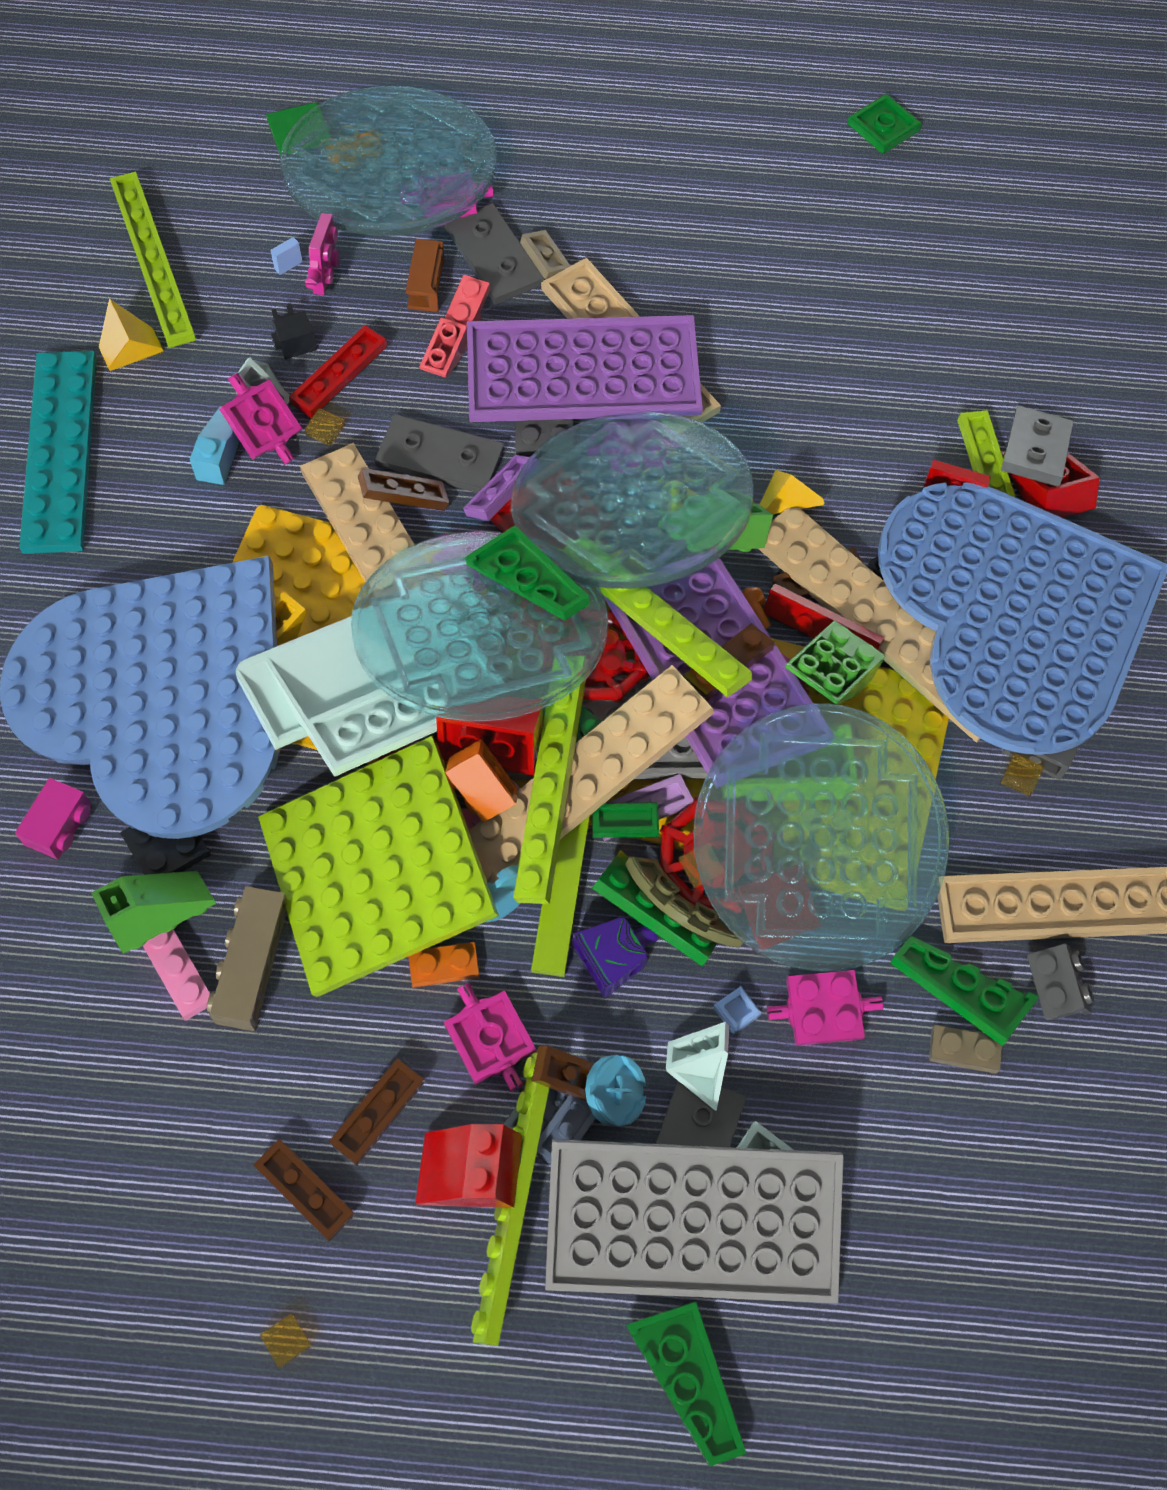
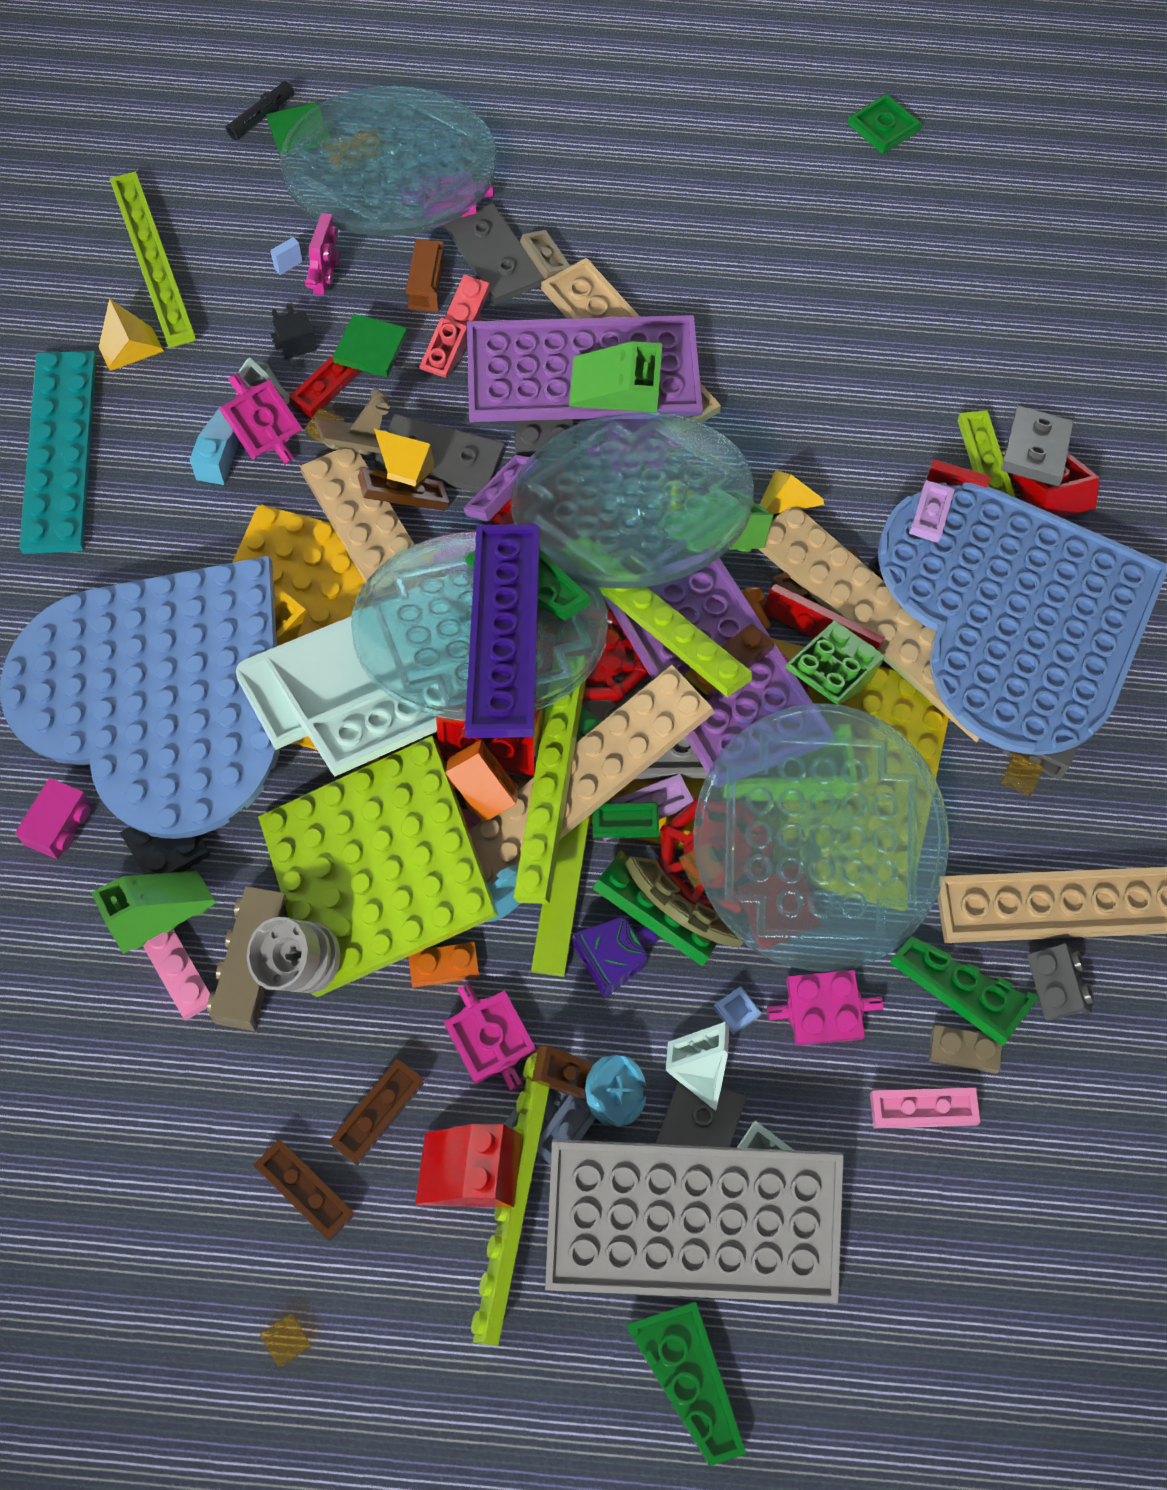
(281, 93): none -> black pin
(293, 955): none -> light grey wheel
(359, 435): none -> dark tan plate
(370, 345): none -> green tile
(405, 458): none -> yellow slope
(503, 632): none -> dark purple plate
(618, 378): none -> bright green slope
(924, 1108): none -> bright pink plate
(931, 511): none -> lavender plate

